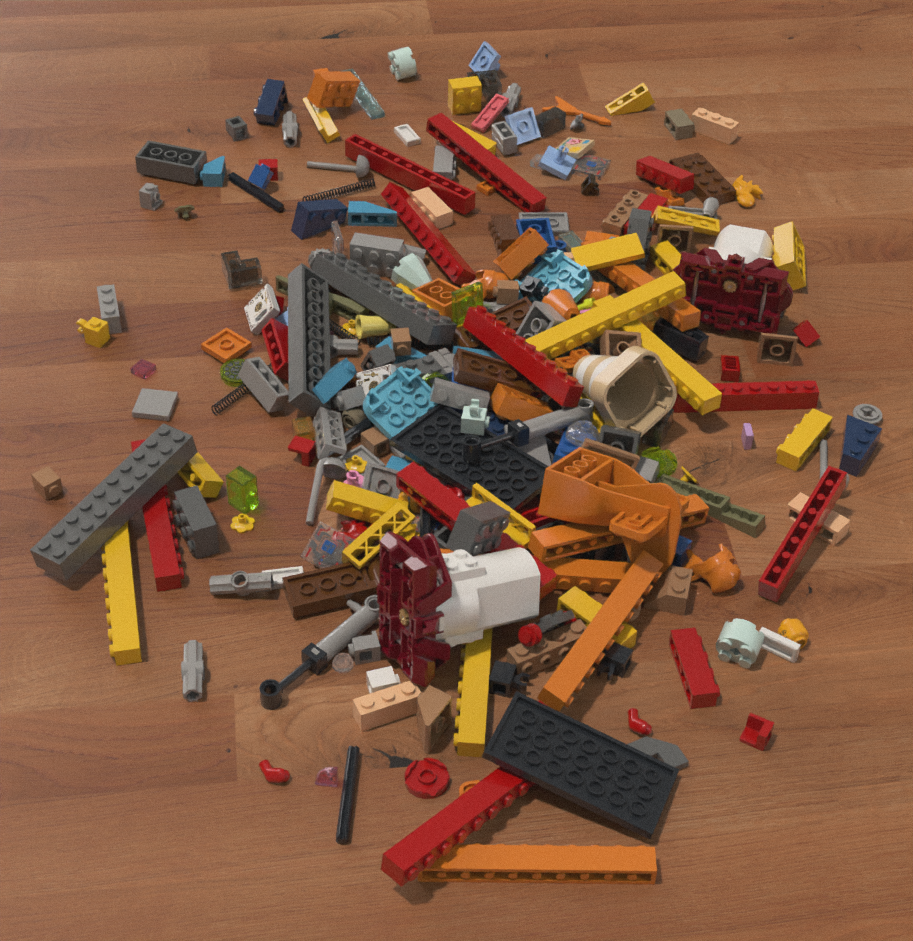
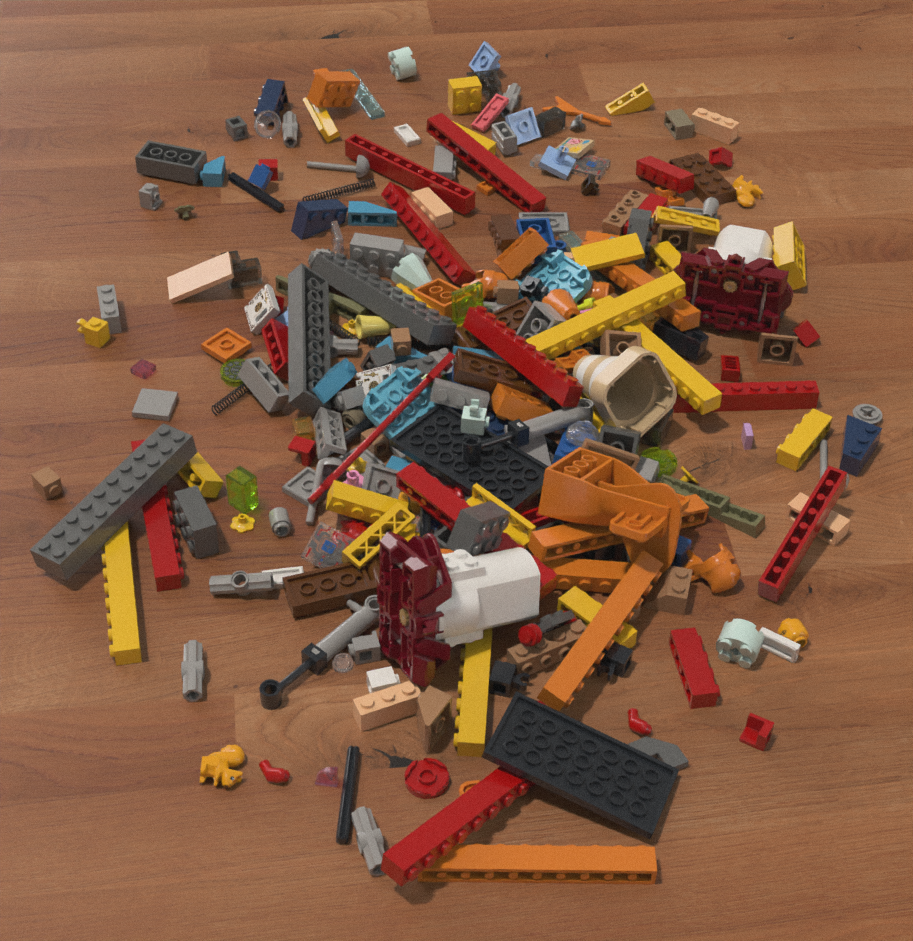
(200, 277): none -> light nougat tile
(218, 763): none -> light orange animal
(262, 121): none -> clear piece
(279, 521): none -> light grey brick
(301, 486): none -> light grey tile
(369, 839): none -> light grey piece
(444, 365): none -> red bar
(720, 156): none -> red panel

